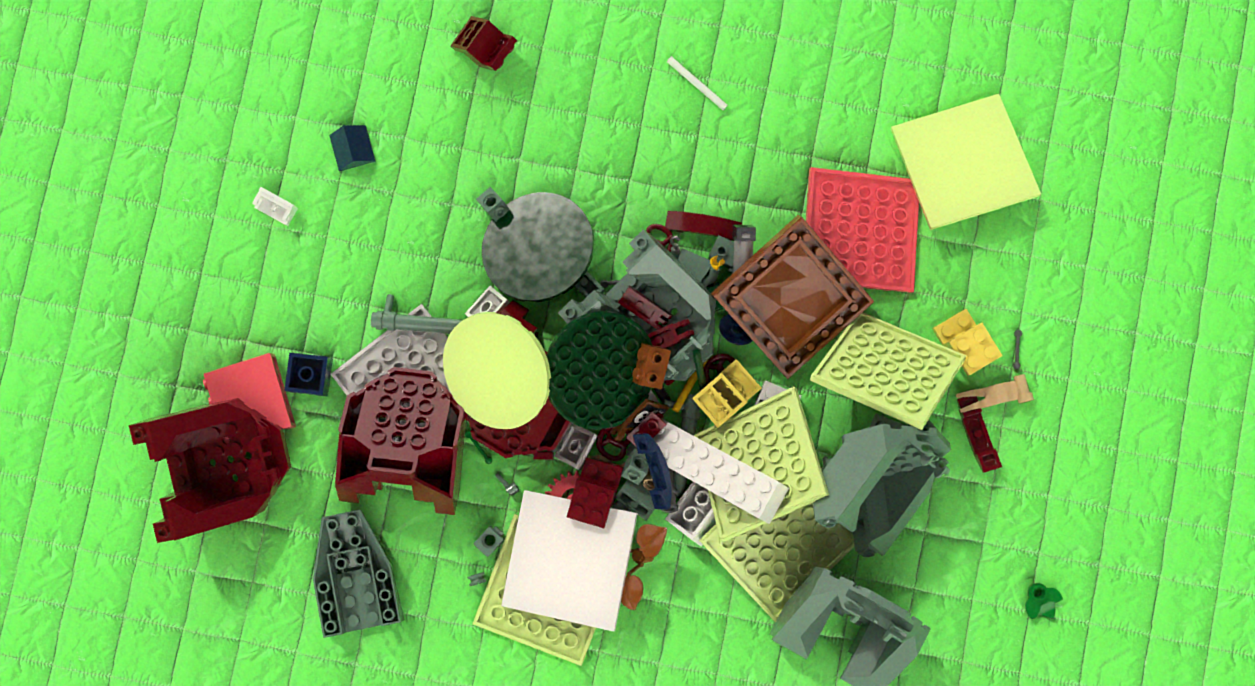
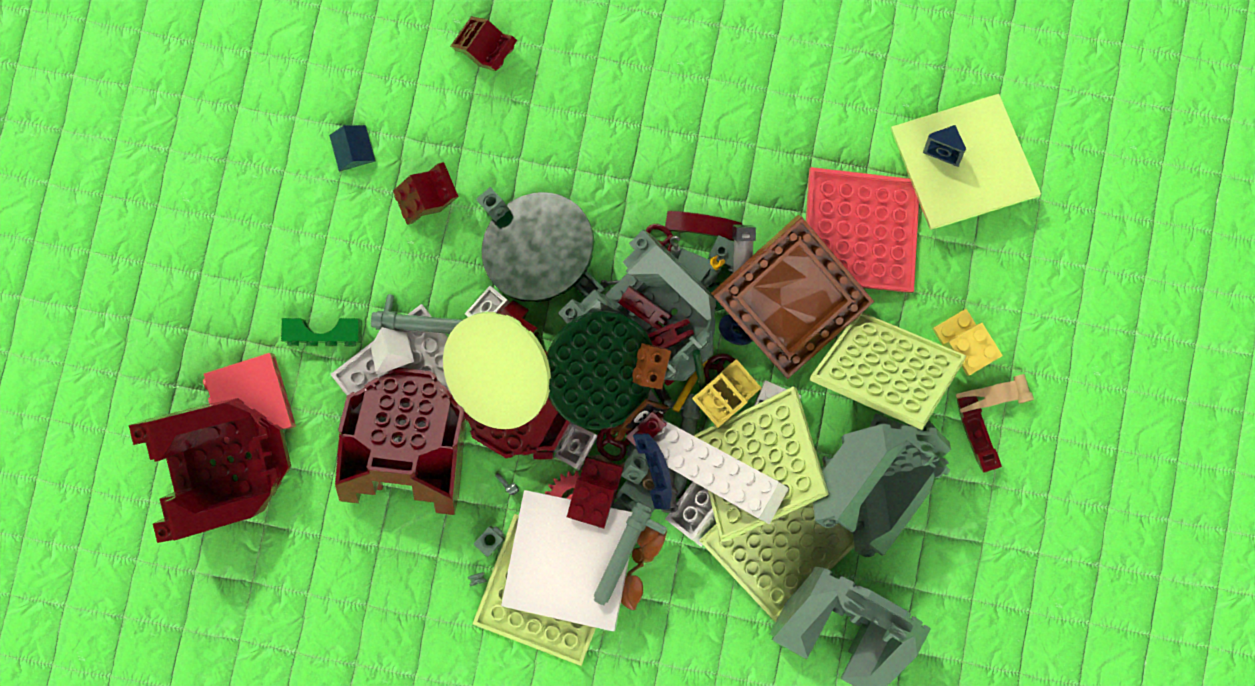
(274, 206): white hinge -> none
(297, 331): none -> green arch
(308, 374): dark blue brick -> none
(353, 577): sand green wedge -> none
(391, 350): none -> white slope
(425, 193): none -> dark red bracket
(488, 460): green hinge -> none
(635, 525): none -> sand green cylinder
(697, 83): white bar -> none
(946, 145): none -> dark blue slope
(1016, 365): dark grey hinge -> none
(1043, 602): green plate -> none

